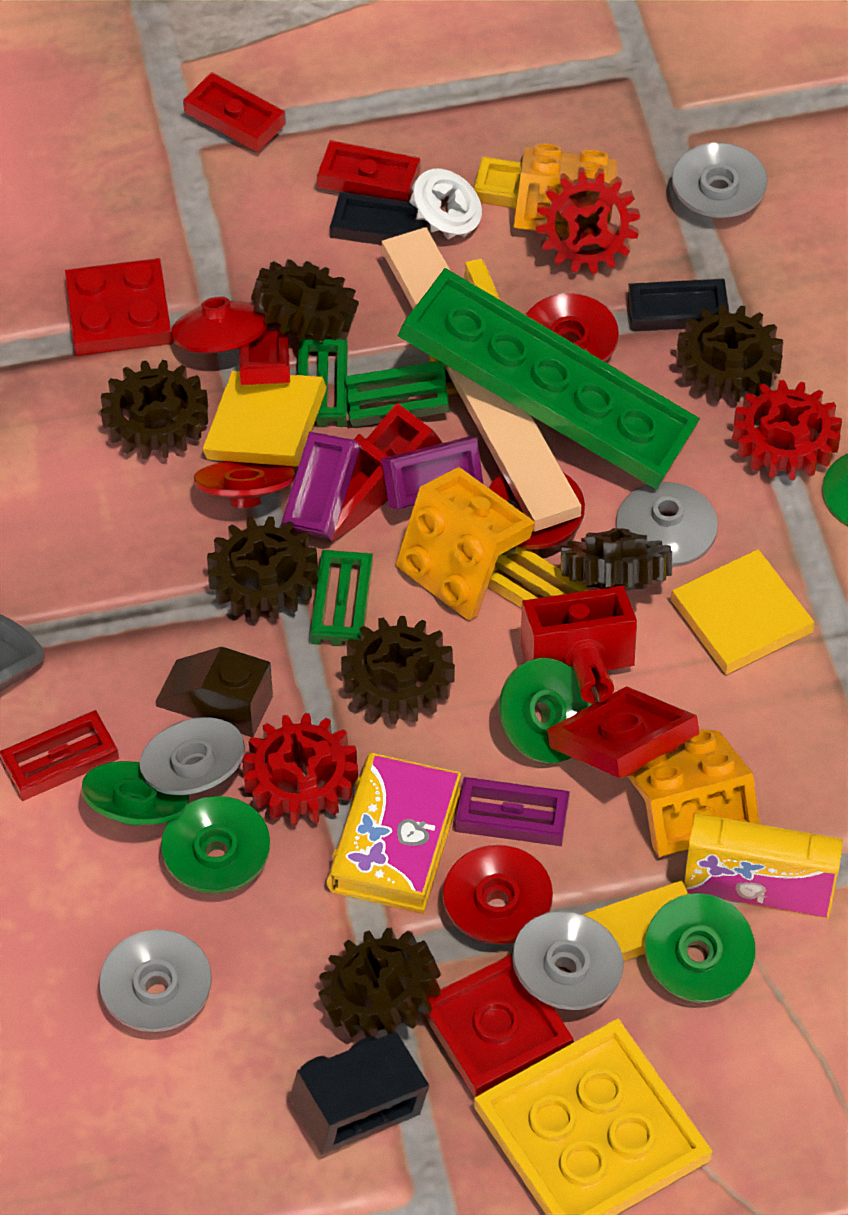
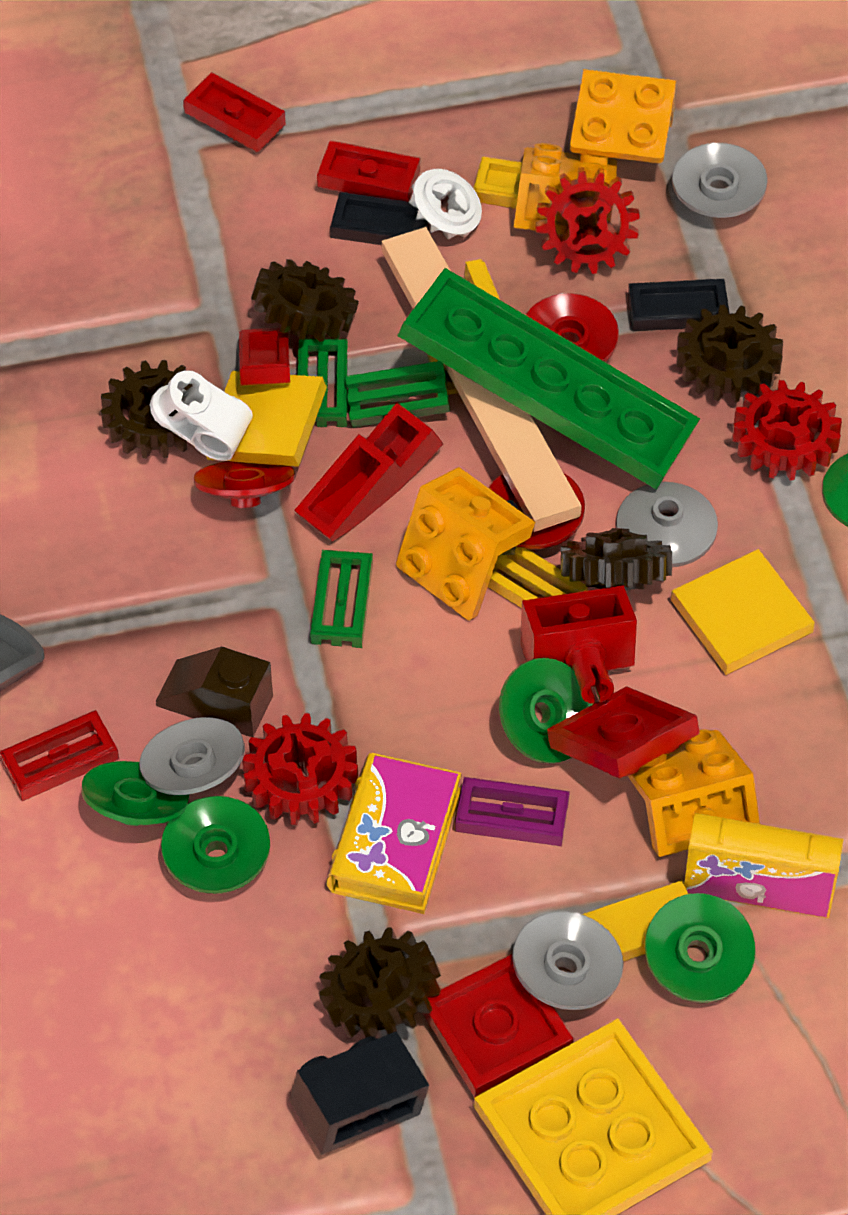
(118, 307): red plate -> none
(150, 960): light grey dish -> none
(204, 415): none -> white piece
(218, 326): red dish -> none
(262, 568): dark brown gear -> none
(321, 484): magenta tile -> none
(393, 669): dark brown gear -> none
(412, 469): magenta tile -> none
(496, 874): red dish -> none
(623, 116): none -> light orange bracket

